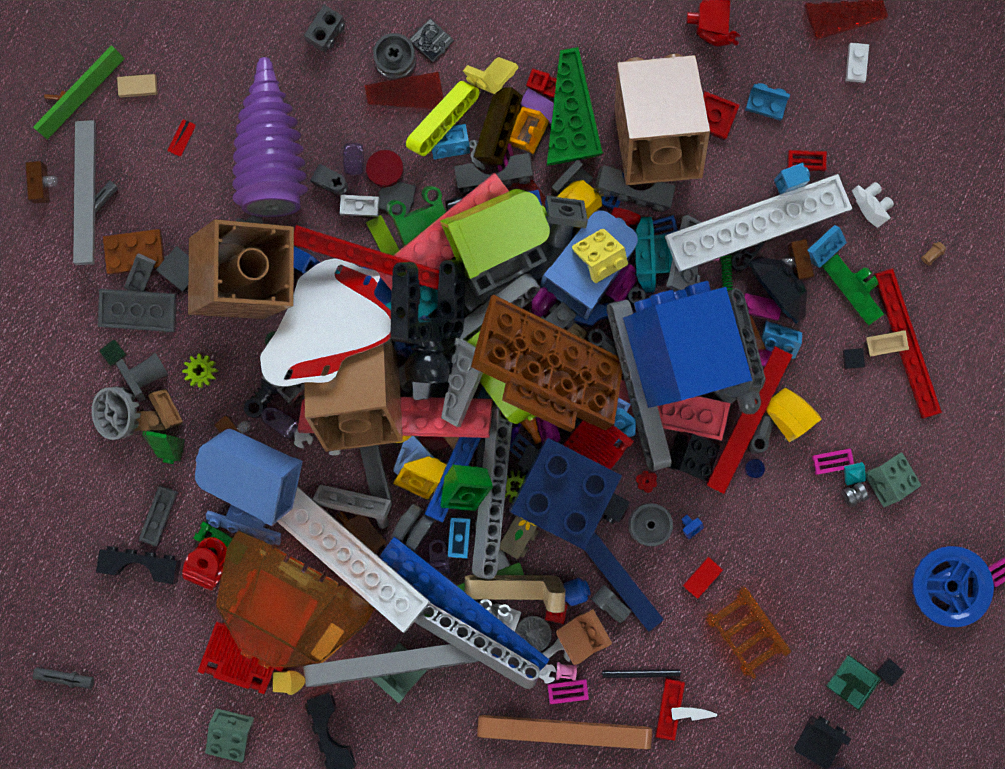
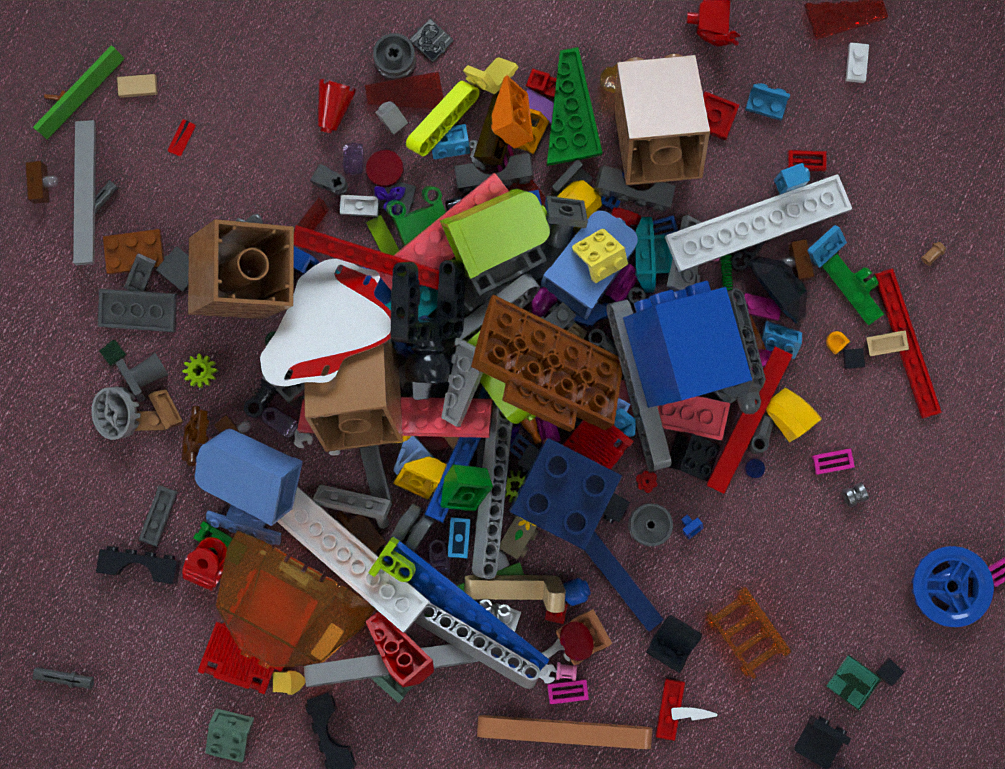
(165, 446): green wedge -> none
(194, 435): none -> reddish brown plate
(267, 150): medium lavender cone -> none
(314, 215): none -> clear red tile
(320, 27): dark grey brick -> none
(333, 104): none -> red cone
(391, 117): none -> light grey brick
(395, 194): none -> dark purple plant
(398, 562): none -> lime tile
(400, 654): none -> red wedge
(512, 114): none -> orange slope
(535, 632): light grey wheel -> none
(576, 641): none -> dark red tile
(607, 601): dark grey piece -> none
(608, 79): none -> clear yellow hair
(641, 673): black bar -> none
(673, 643): none -> black bracket
(702, 577): red tile -> none
(836, 341): none -> light orange tile
(854, 473): teal tile -> none
(871, 208): white connector -> none
(893, 480): sand green bracket -> none

